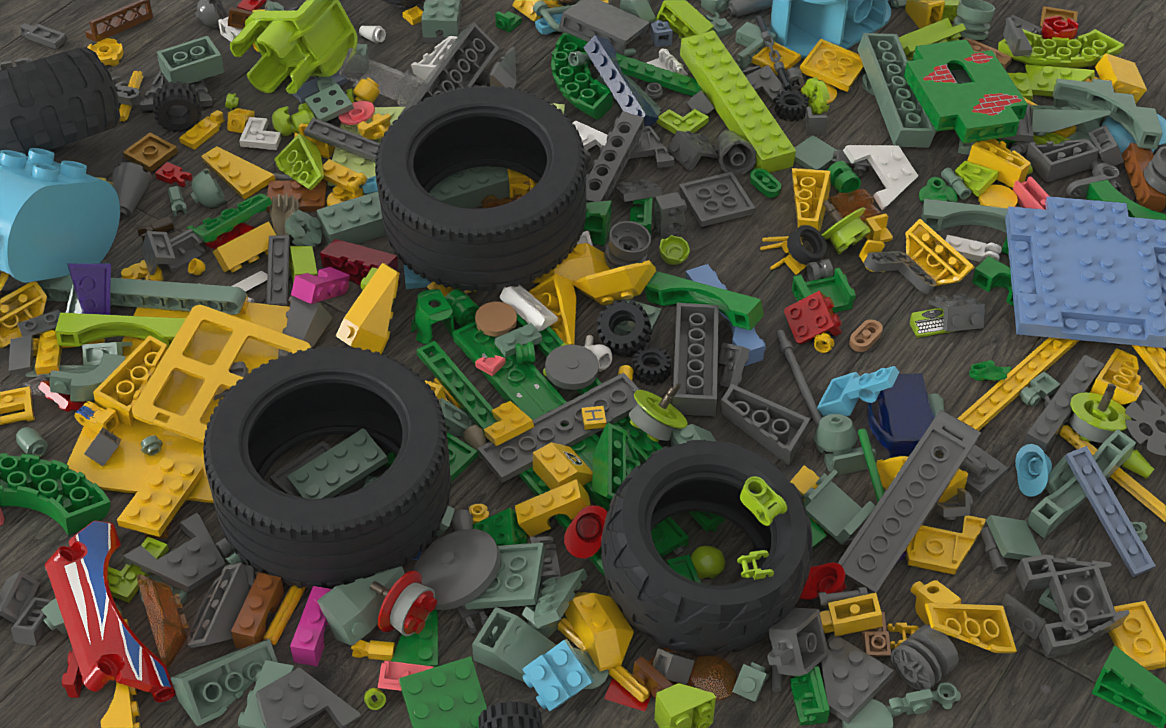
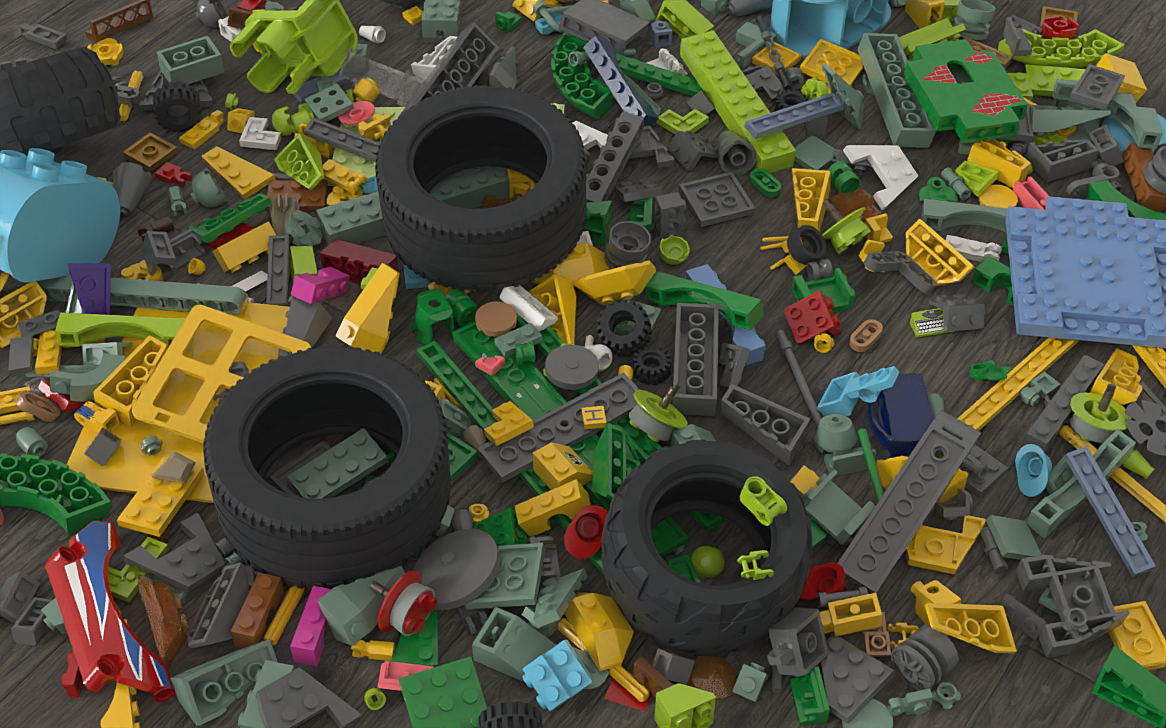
(38, 406): none -> medium nougat plate
(175, 468): none -> dark tan piece
(721, 26): sand green plate -> none
(794, 115): none -> sand blue plate
(852, 99): none -> sand green wedge
(1097, 87): none -> dark grey plate

